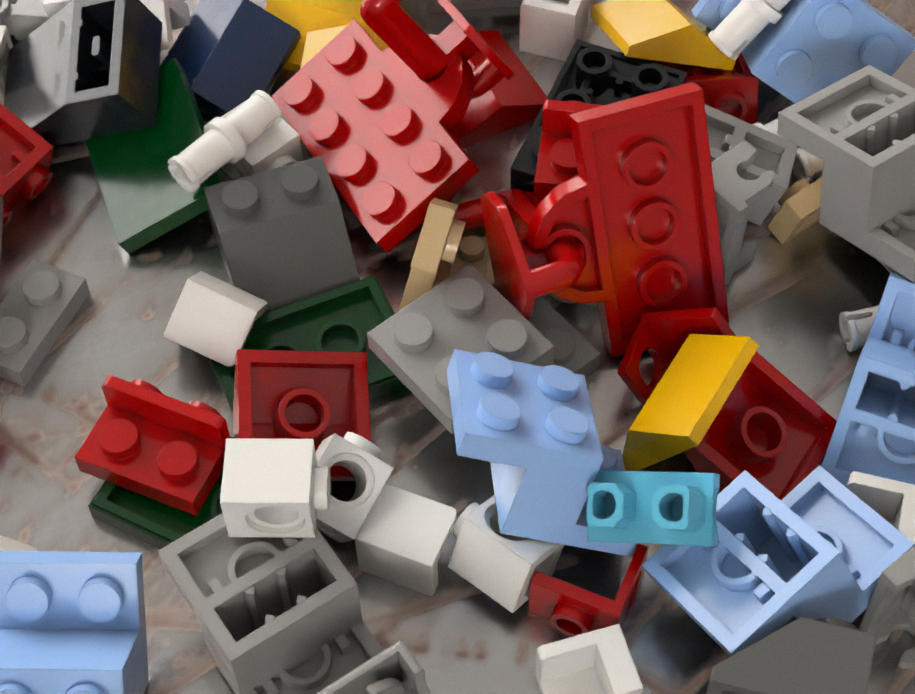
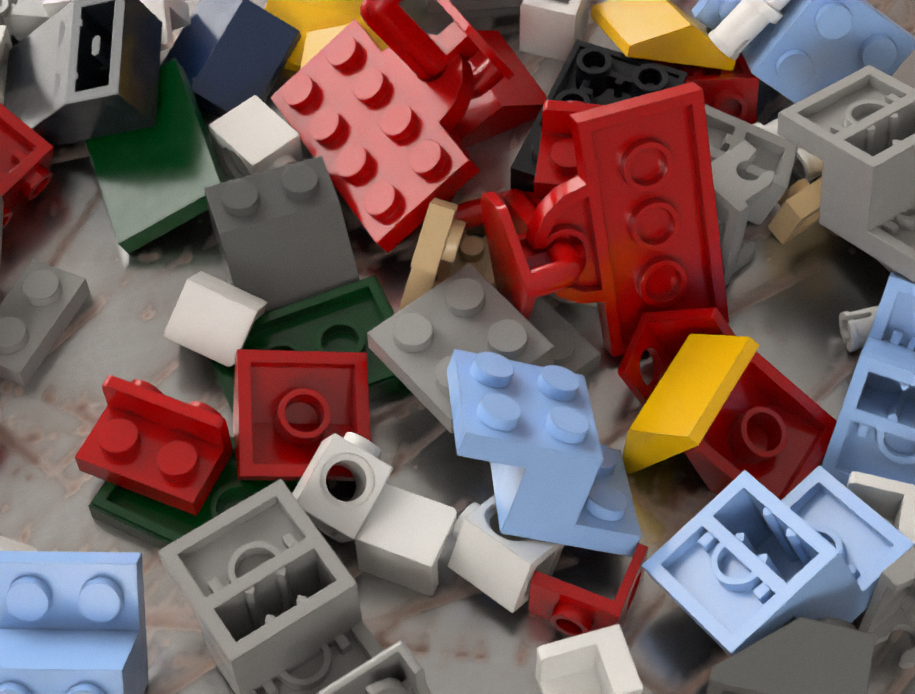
(224, 140): white pin -> none
(273, 488): white brick -> none
(653, 508): medium azure hips -> none

